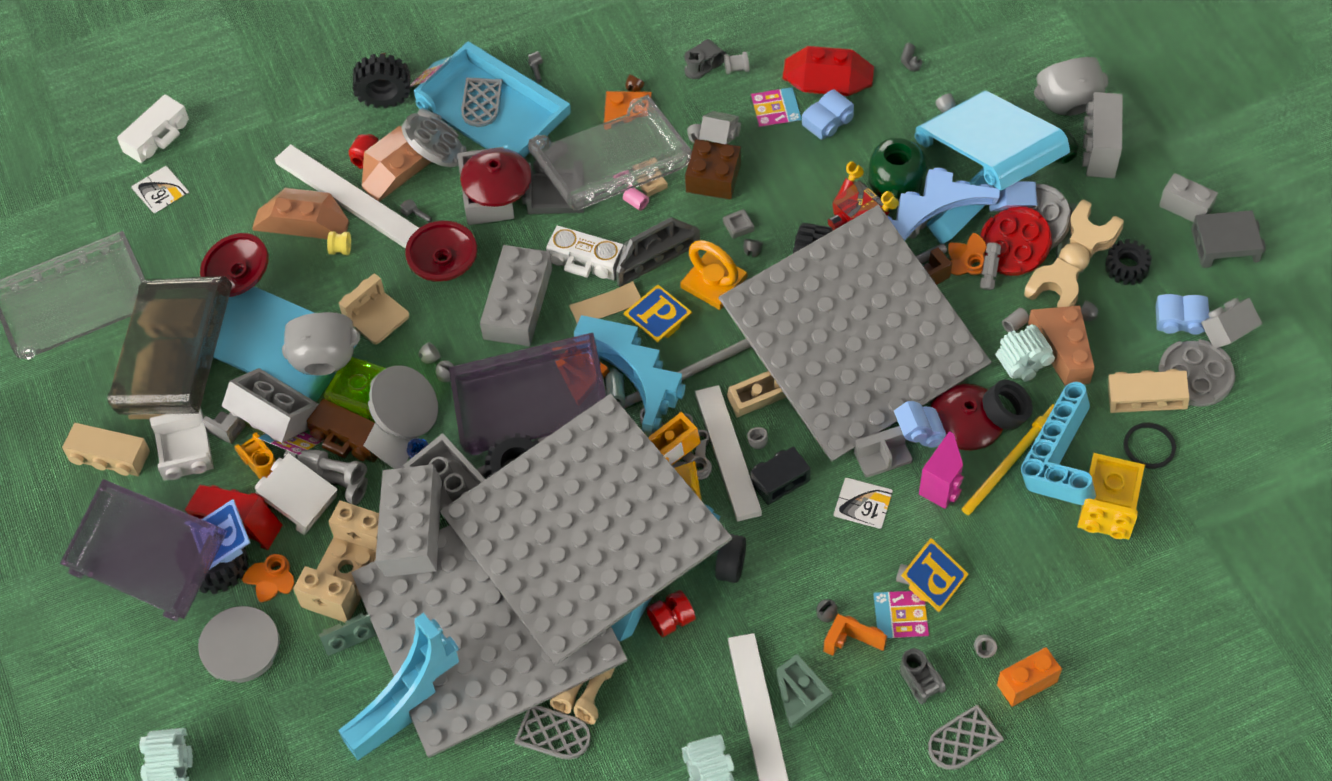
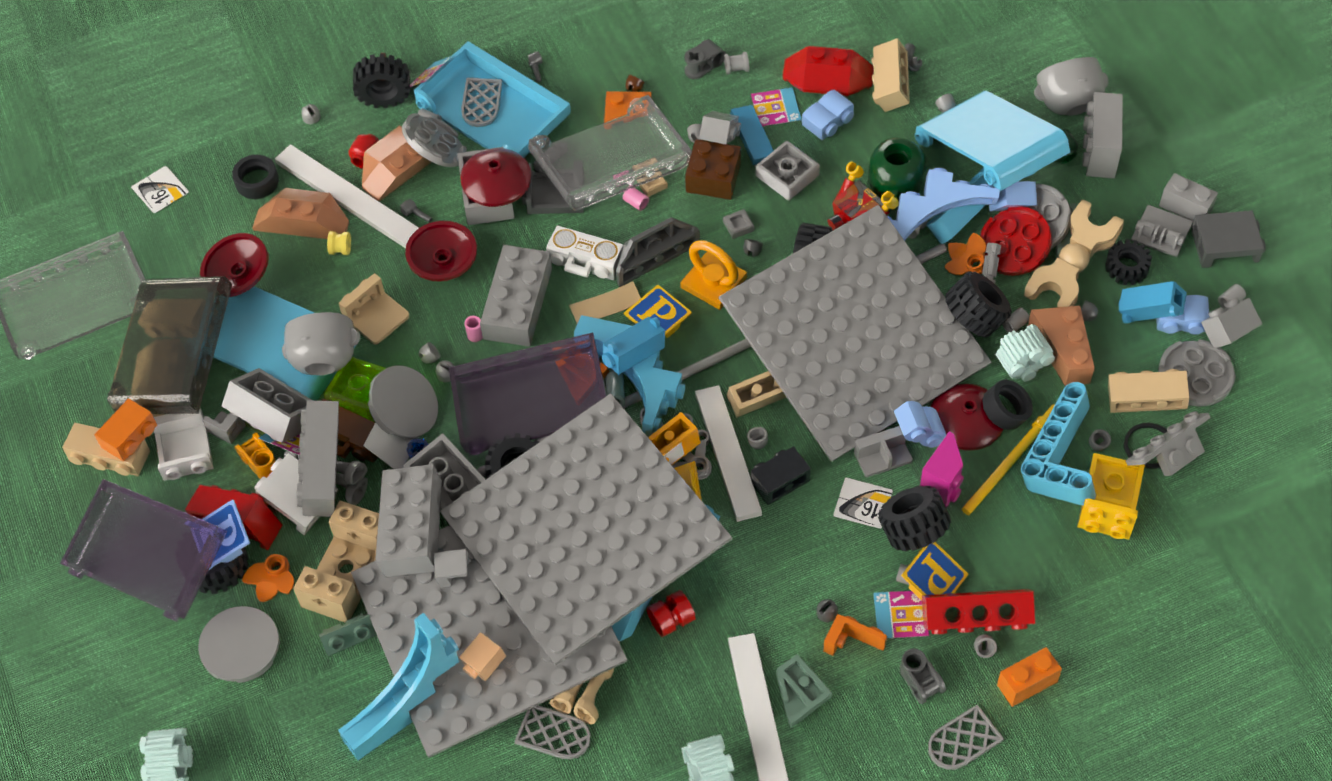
(126, 430): none -> orange brick
(153, 129): white piece -> none
(252, 163): none -> black tyre
(306, 116): none -> light grey hinge
(318, 458): none -> light grey brick
(451, 565): none -> light grey panel
(473, 328): none -> bright pink hinge
(482, 657): none -> light nougat brick
(634, 345): none -> dark azure brick
(731, 559): black tyre -> none
(752, 134): none -> dark azure tile
(787, 170): none -> light grey brick
(890, 75): none -> tan brick
(914, 518): none -> black tyre
(936, 605): none -> red brick
(939, 266): reddish brown panel -> none
(978, 304): none -> black tyre
(1097, 434): none -> dark grey hinge
(1152, 302): none -> dark azure brick
(1162, 230): none -> light grey hinge
(1174, 447): none -> light grey bracket
(1233, 292): none -> light grey hinge

